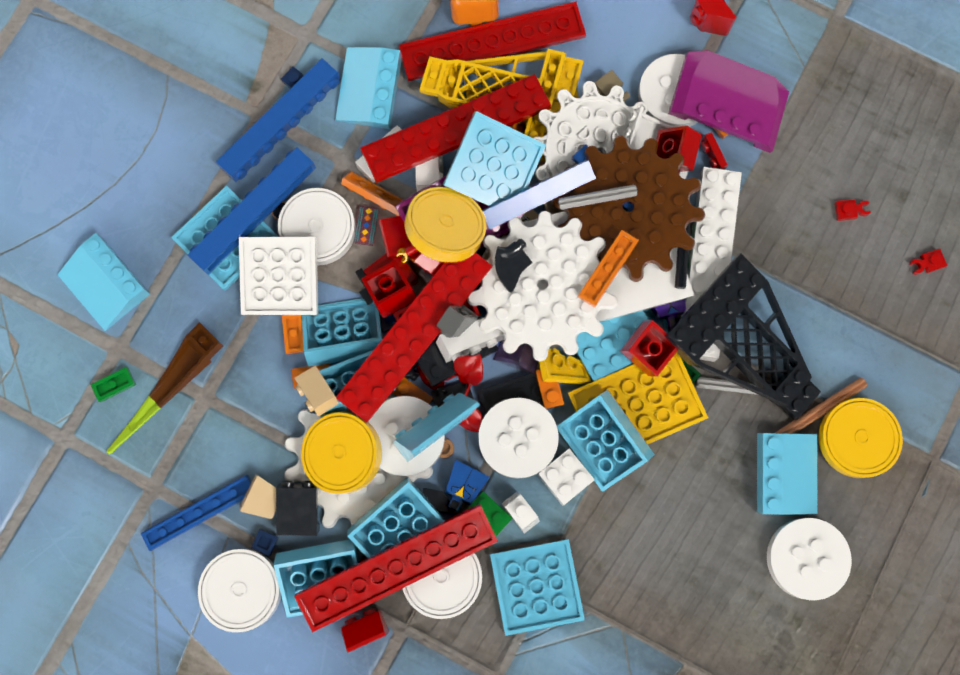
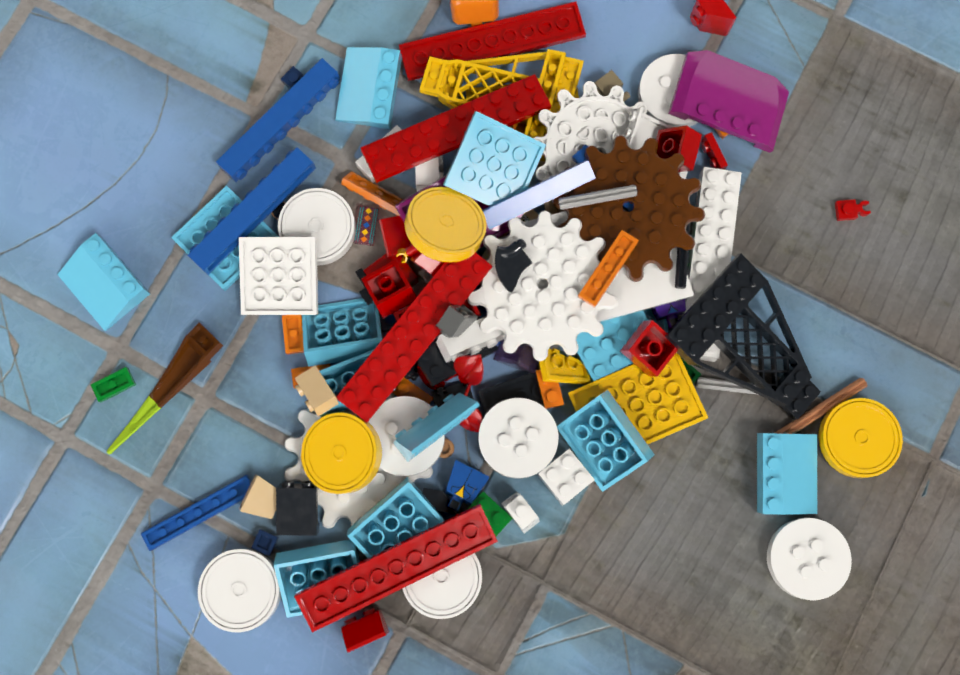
(537, 587): medium azure plate -> none
(930, 262): red plate -> none

